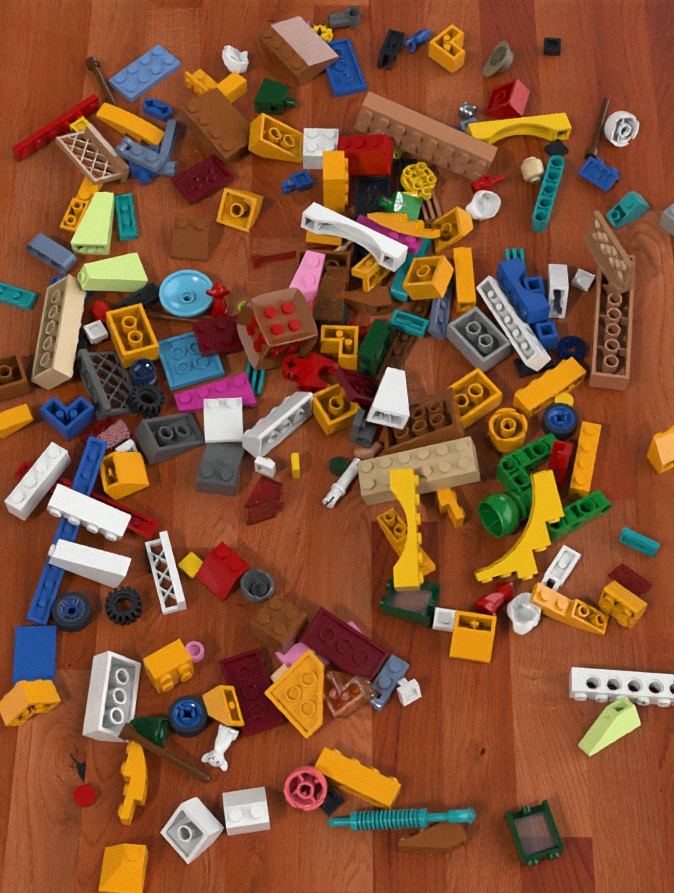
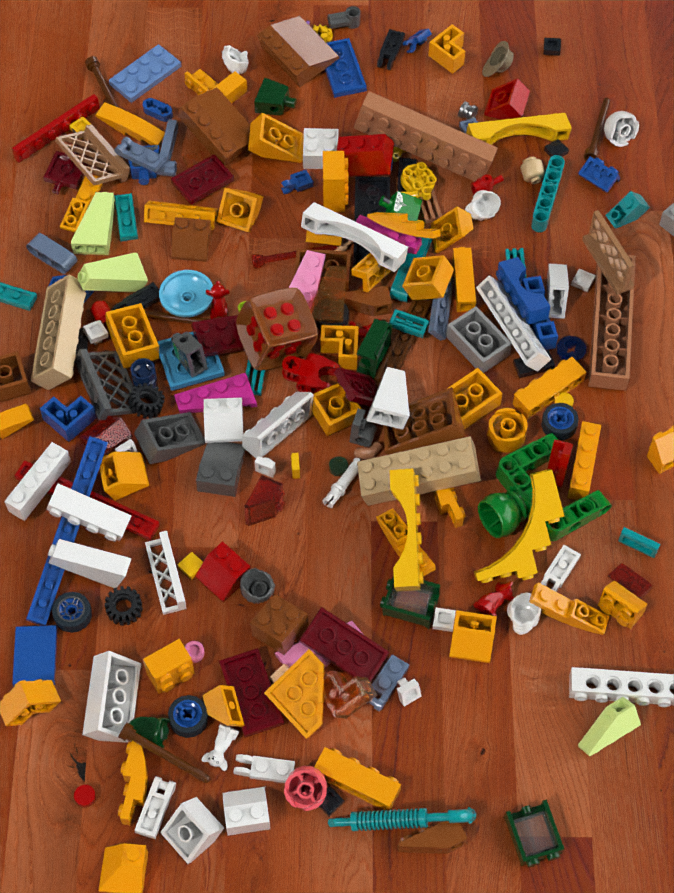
(63, 172): none -> dark red plate
(155, 808): none -> white plate
(165, 212): none -> light orange fence
(187, 345): none -> dark grey torso
(264, 768): none -> white hinge

